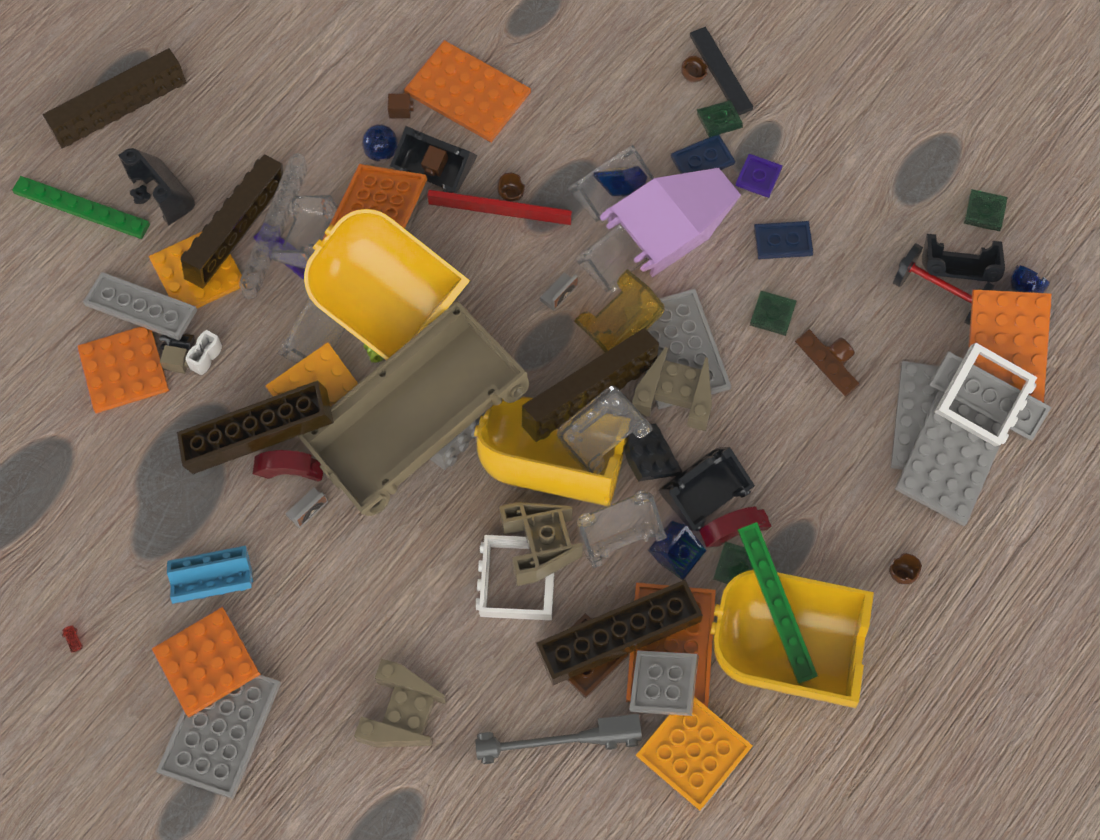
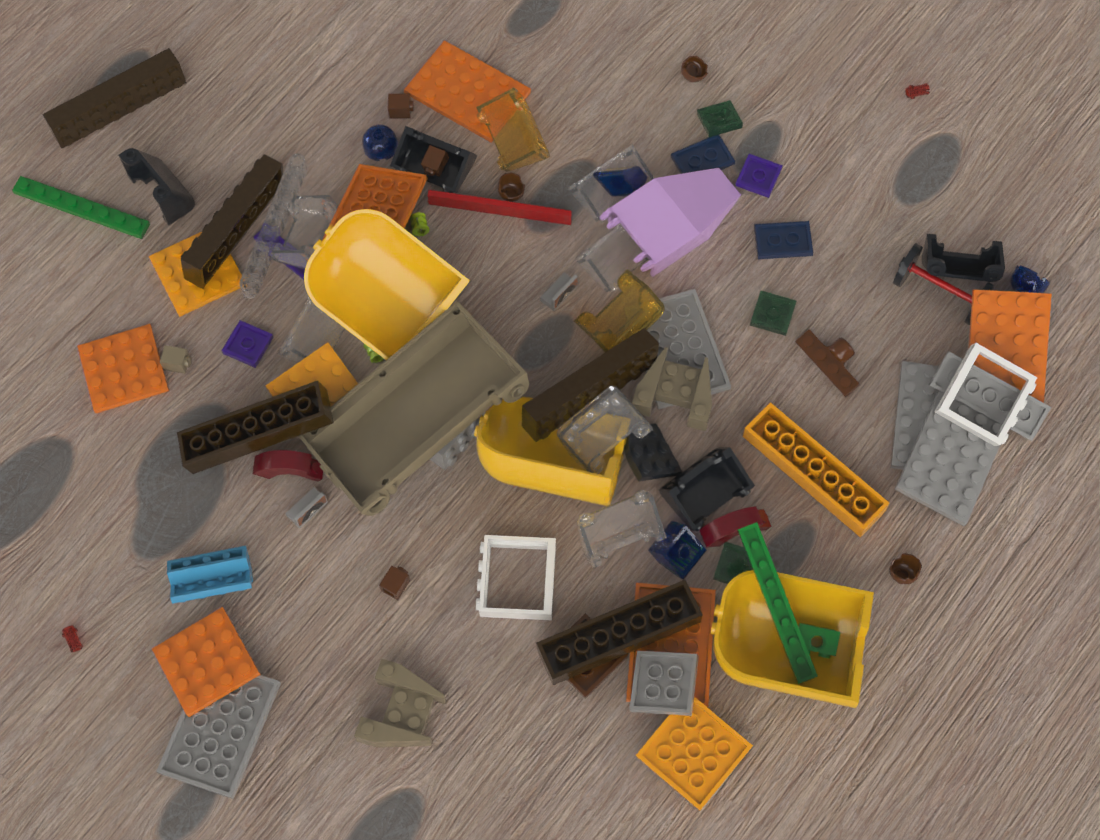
(140, 199): black plate -> none
(140, 306): light grey plate -> none
(185, 342): black plate -> none
(201, 355): white brick -> none
(247, 344): none -> dark purple plate
(395, 582): none -> reddish brown brick
(419, 224): none -> lime bush
(513, 130): none -> clear yellow windscreen
(545, 536): dark tan wedge -> none
(608, 733): dark grey bar -> none
(720, 70): black tile -> none
(815, 469): none -> light orange brick
(829, 639): none -> green brick
(914, 91): none -> clear red pin
(985, 210): clear green plate -> none

